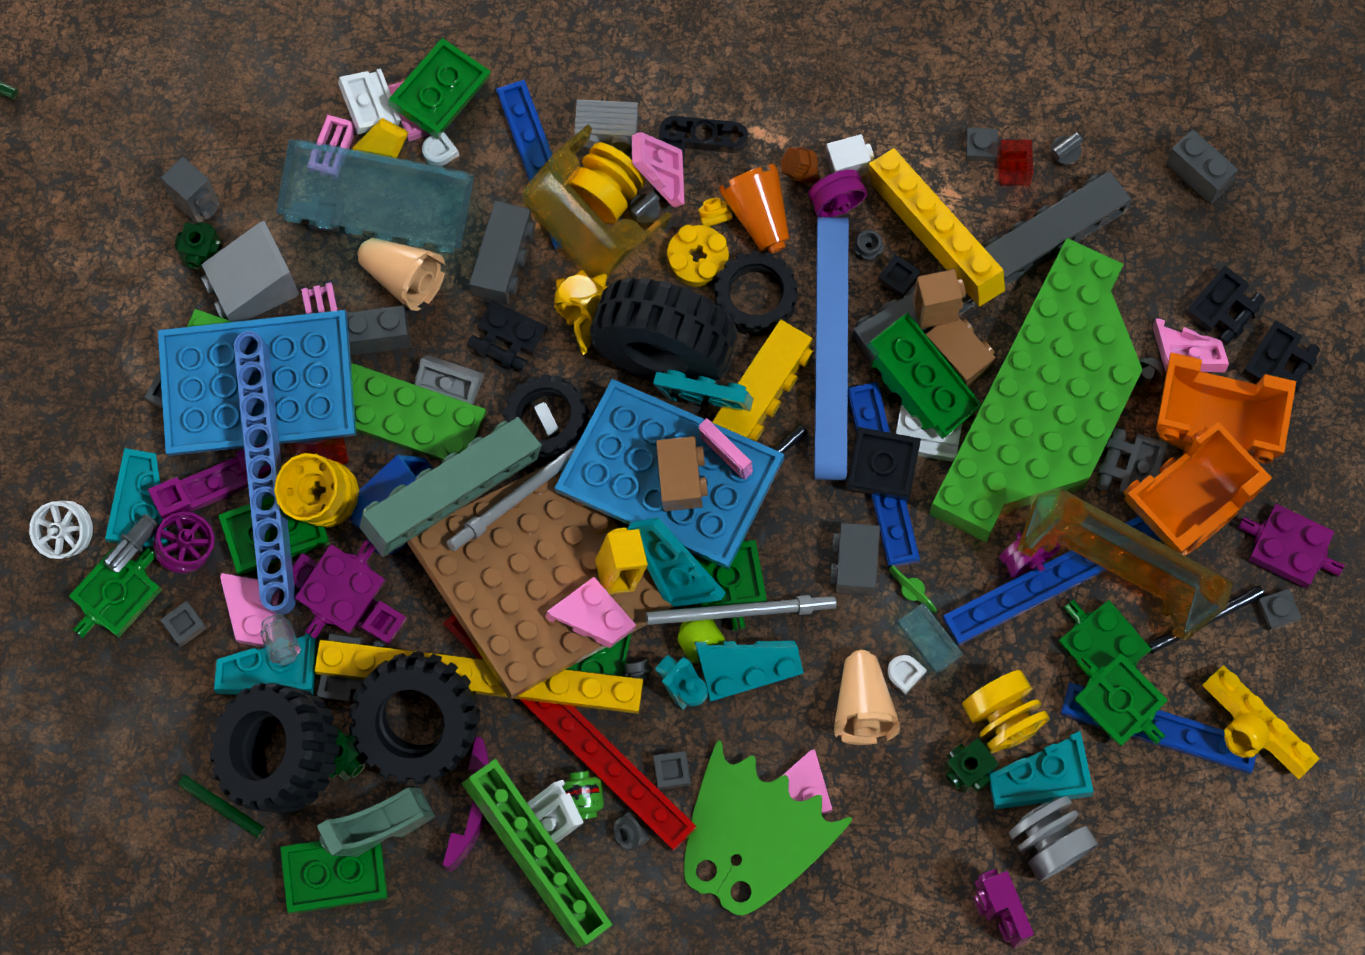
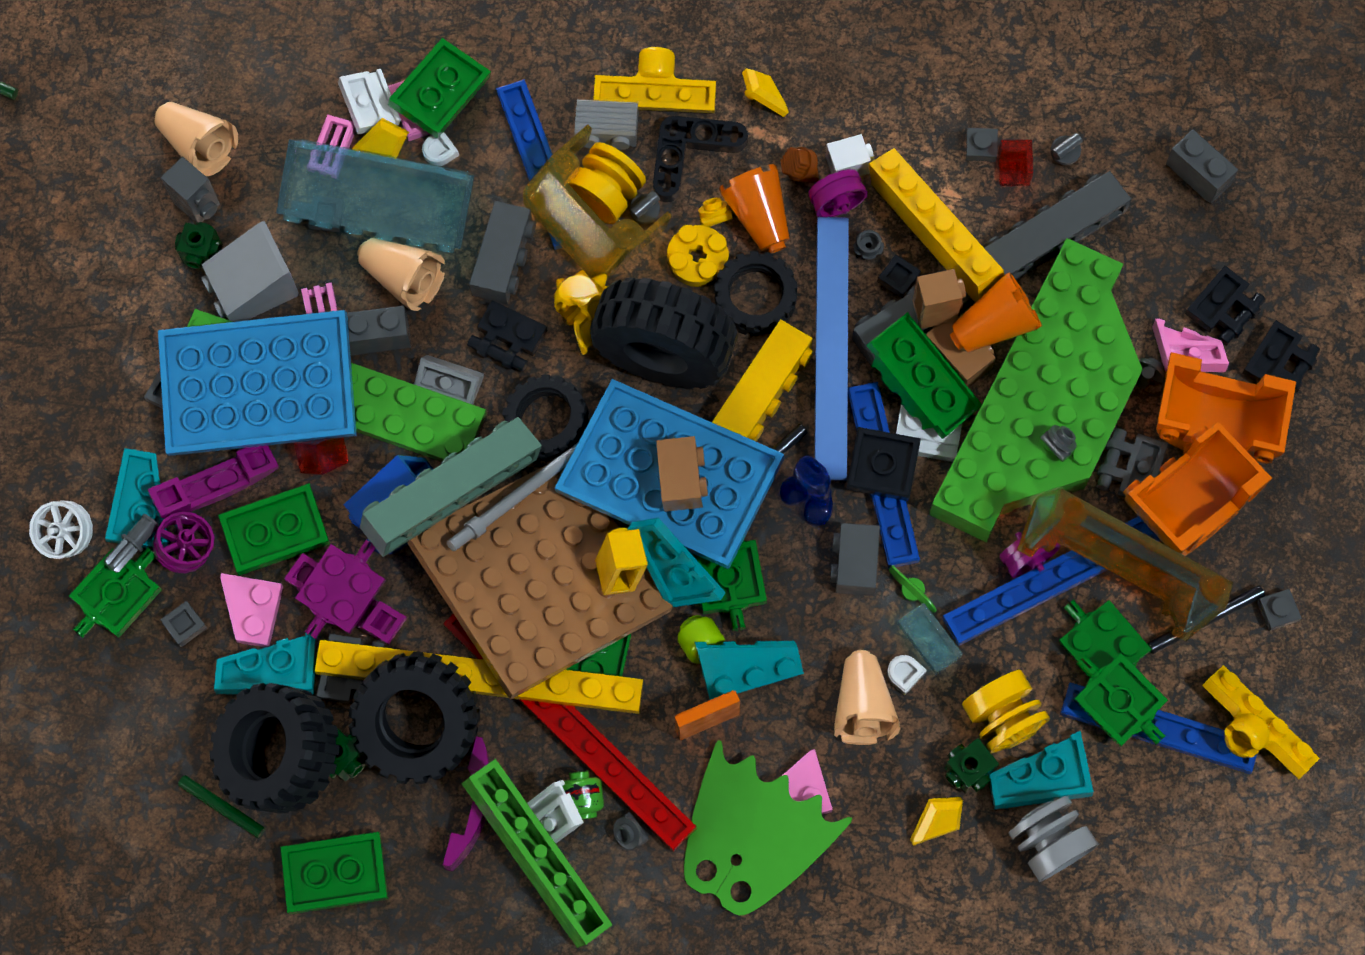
(197, 136): none -> light nougat cone
(257, 458): medium blue beam -> none
(279, 639): clear brick -> none
(300, 489): yellow wheel -> none
(369, 827): sand green arch -> none
(547, 419): white tile -> none
(593, 614): bright pink wing -> none
(637, 668): dark grey plate -> none
(657, 87): none -> yellow plate
(660, 166): bright pink wing -> none
(672, 770): dark grey plate -> none
(675, 384): teal wing -> none
(682, 682): teal hips -> none
(707, 715): none -> orange tile
(725, 449): bright pink tile -> none
(764, 90): none -> yellow piece
(801, 605): light grey bar -> none
(809, 479): none -> clear blue piece
(938, 818): none -> yellow piece
(995, 317): none -> orange cone
(998, 898): magenta plate -> none
(1060, 441): none -> dark grey plate
(1291, 546): magenta plate -> none

